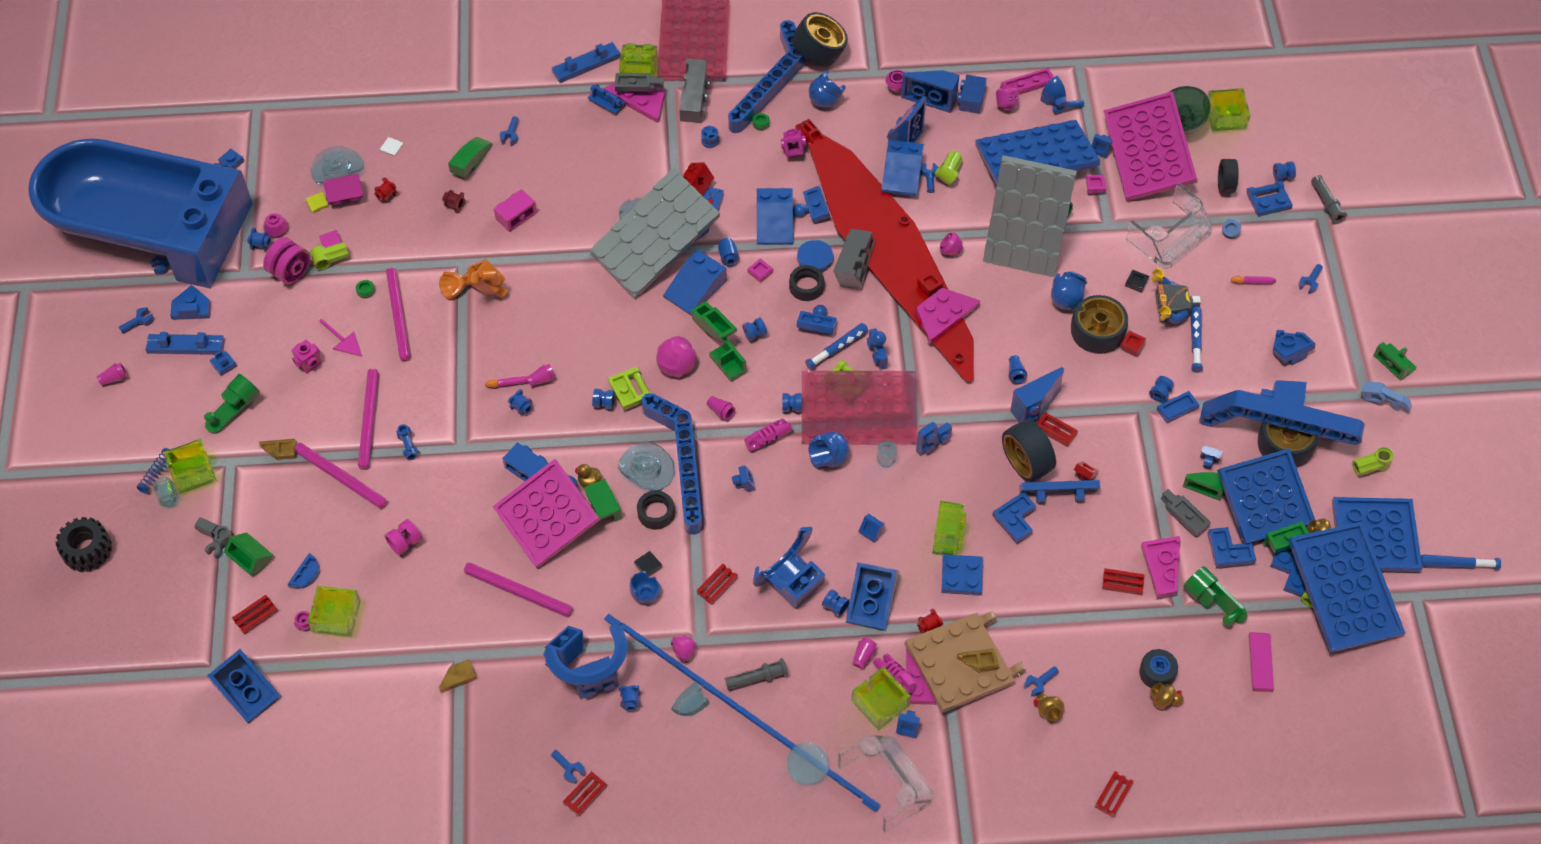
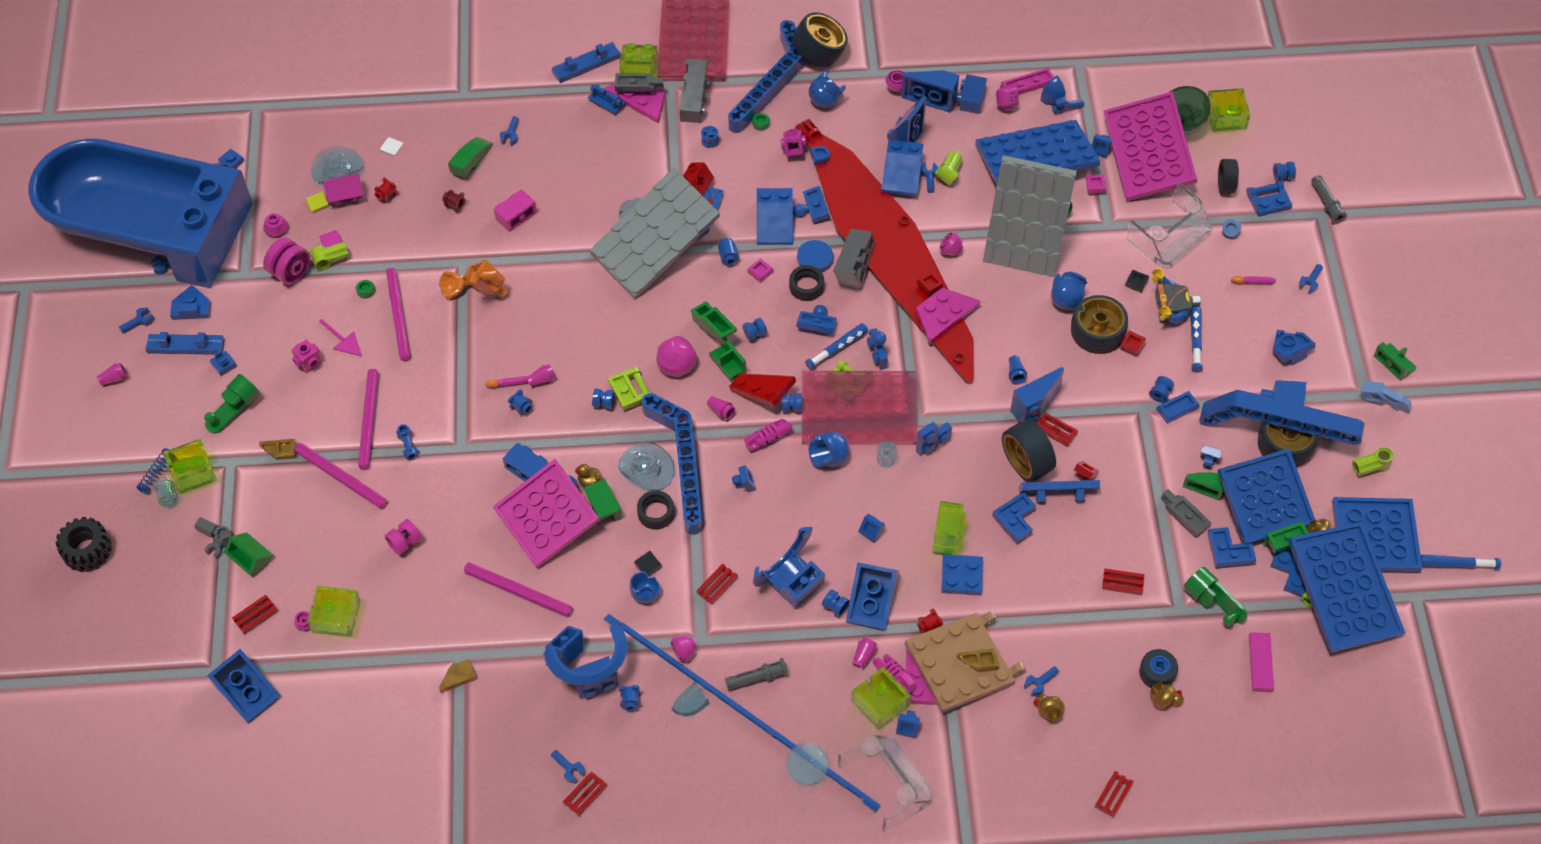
(258, 239): blue brick -> none
(305, 574): blue tile -> none
(696, 281): blue slope -> none
(763, 388): none -> red wing
(819, 155): none -> blue tile
(1162, 564): dark pink wing -> none

